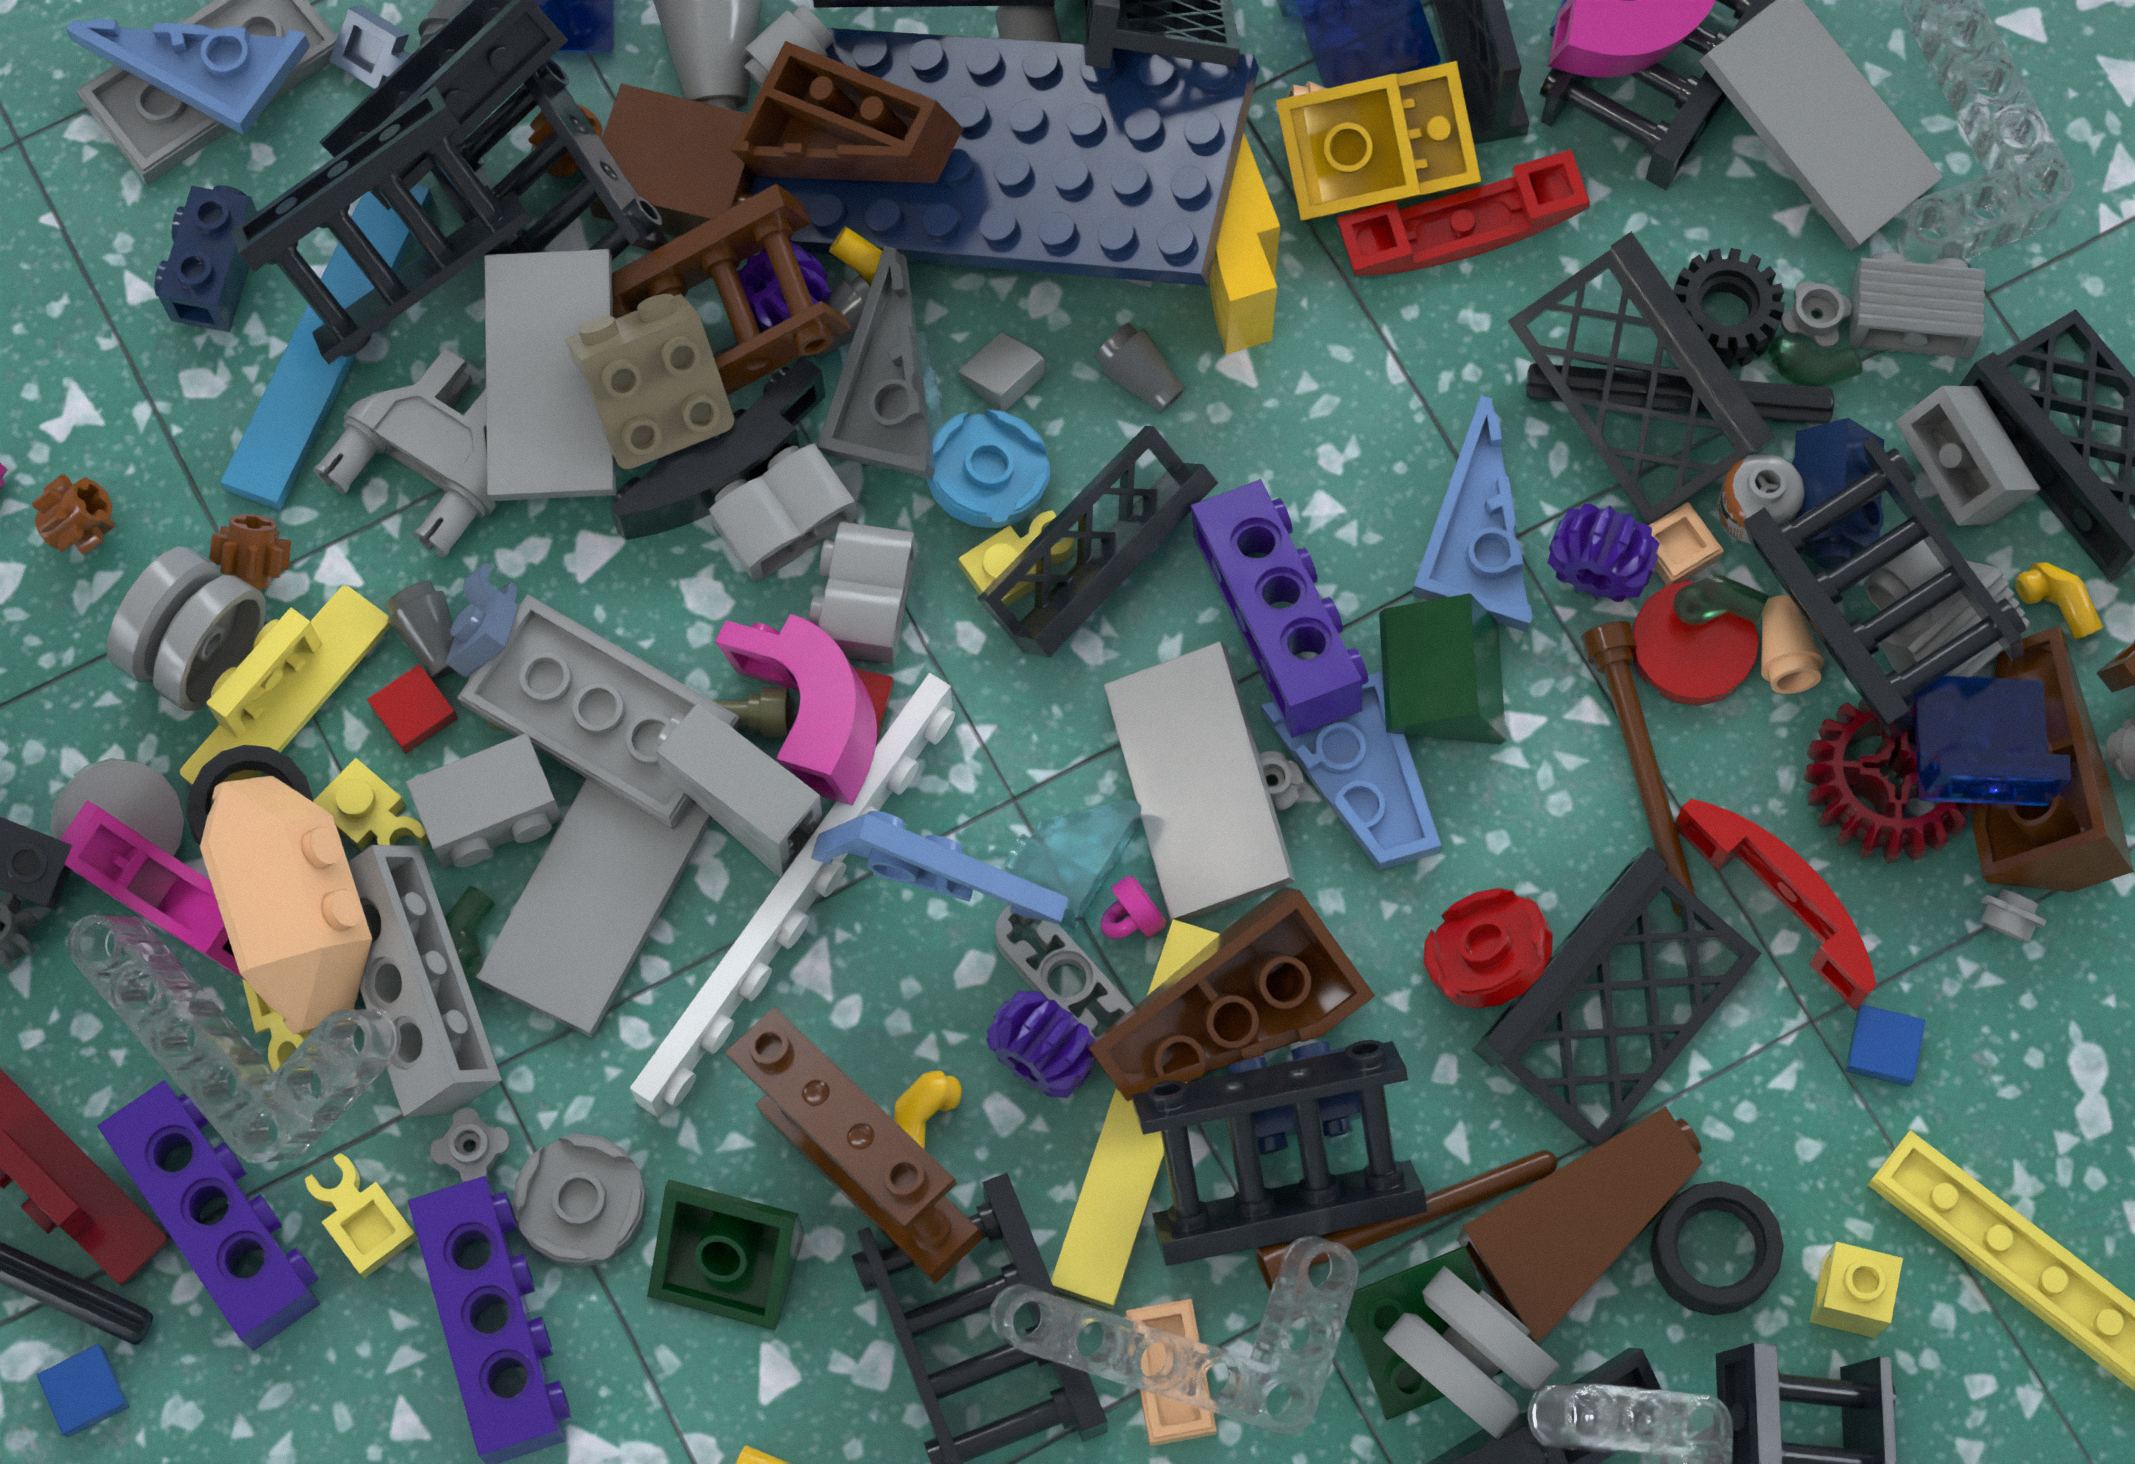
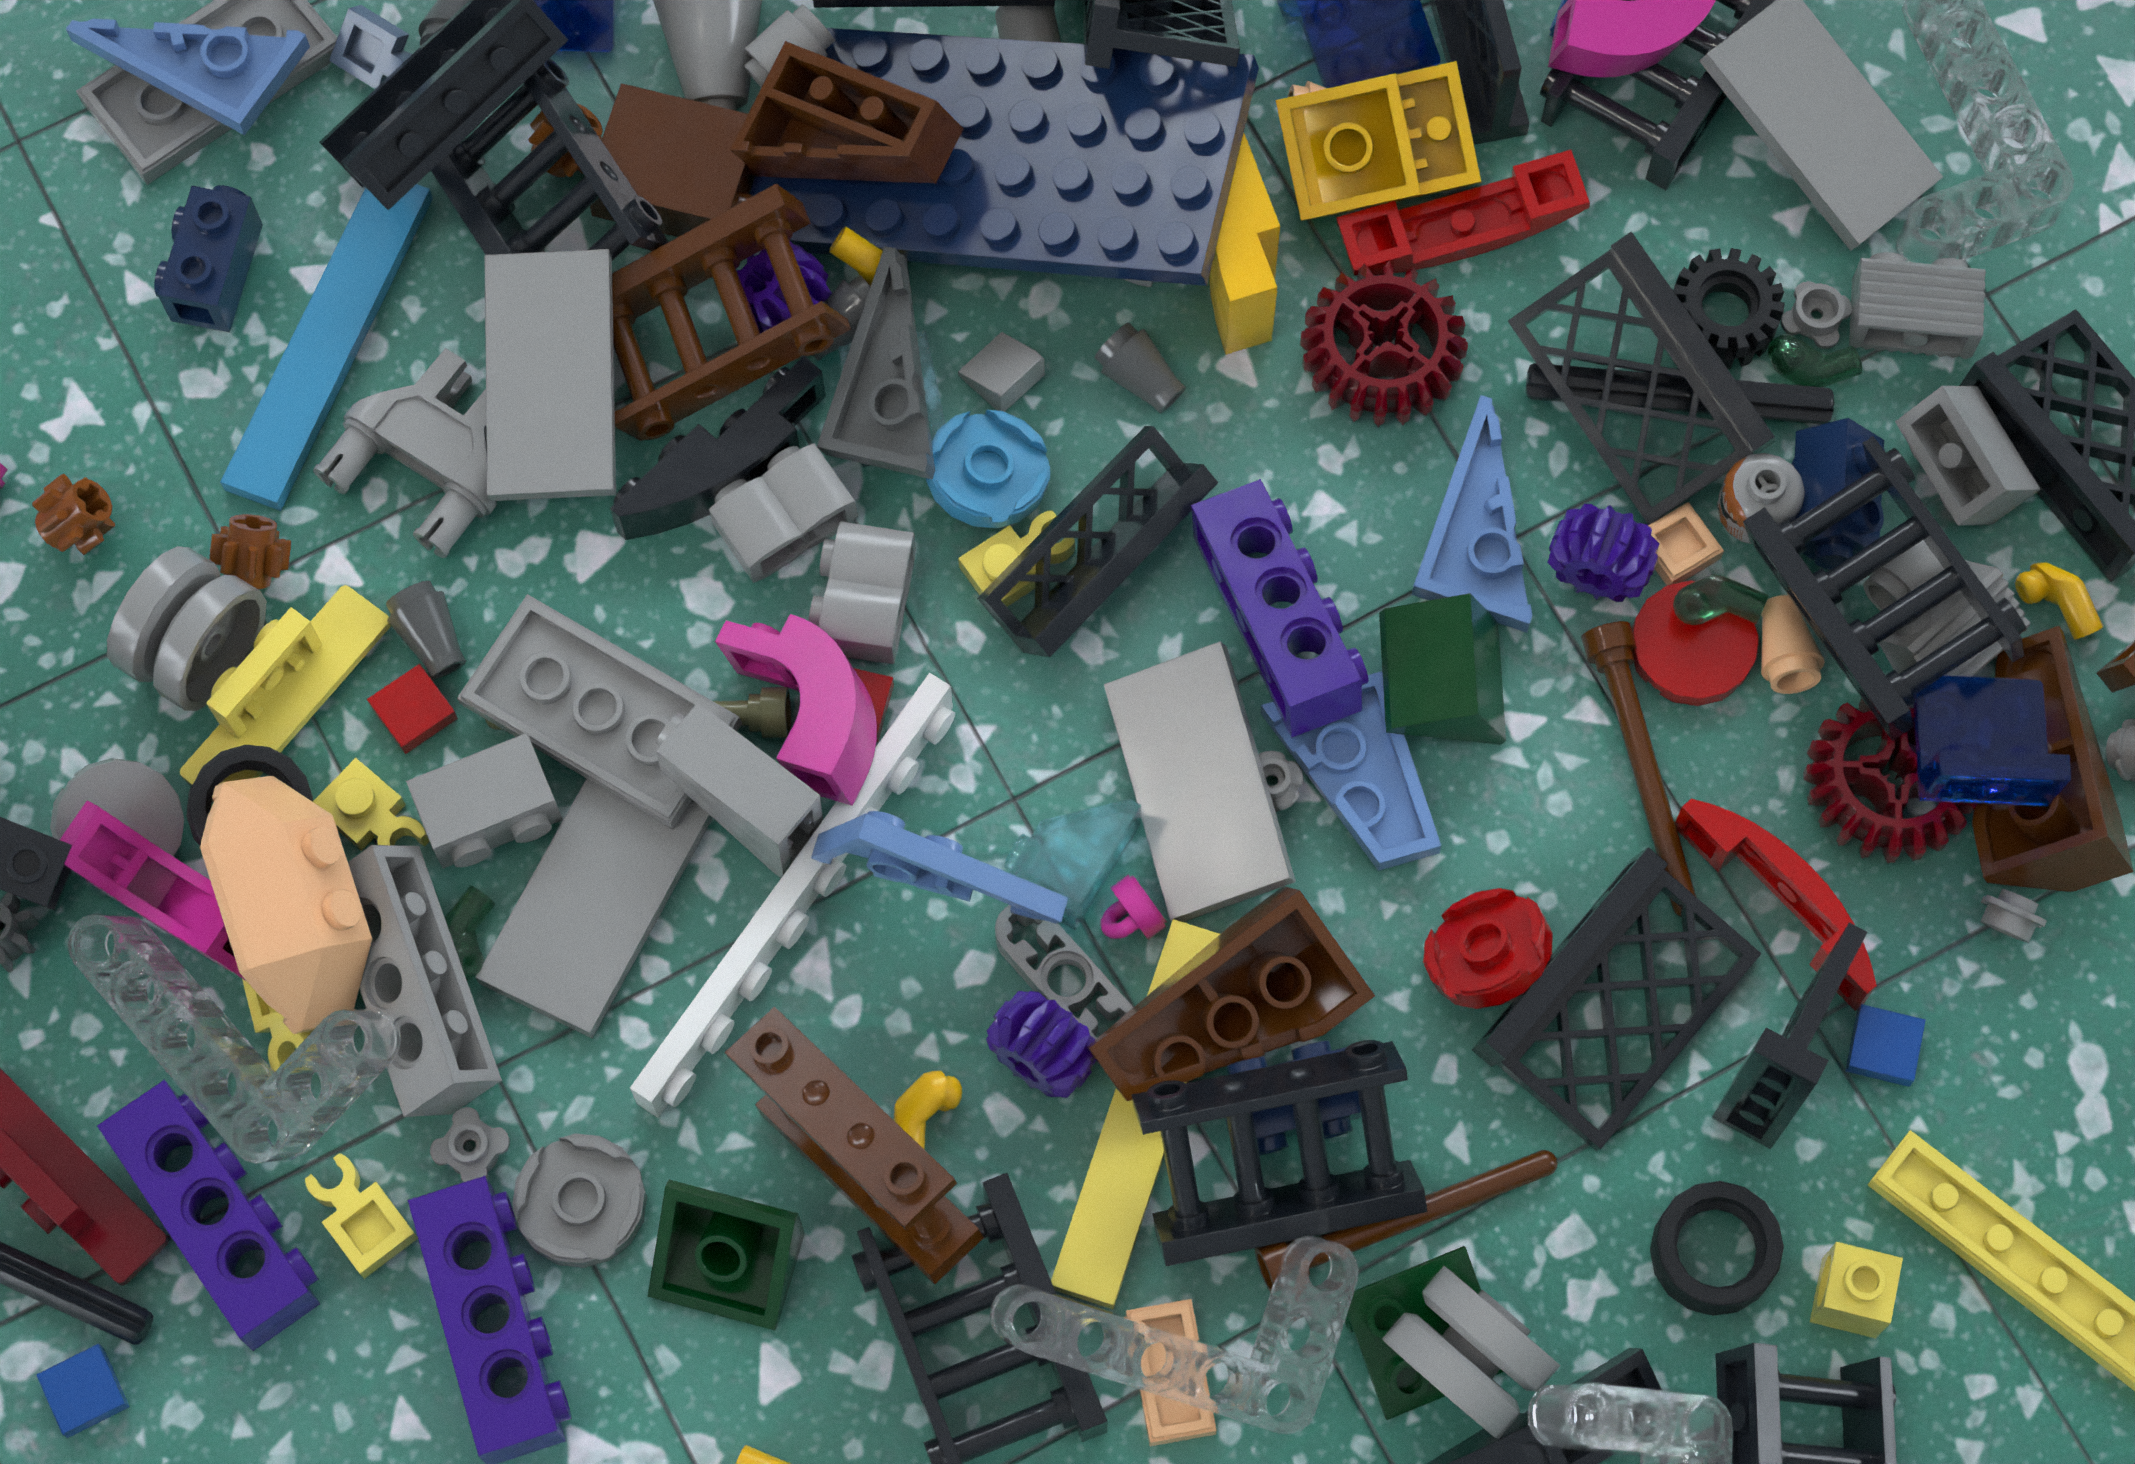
(375, 166): black fence -> none
(483, 625): sand blue plate -> none
(652, 379): dark tan bracket -> none
(1353, 311): none -> dark red gear
(1571, 1227): reddish brown slope -> none
(1780, 1067): none -> black fence

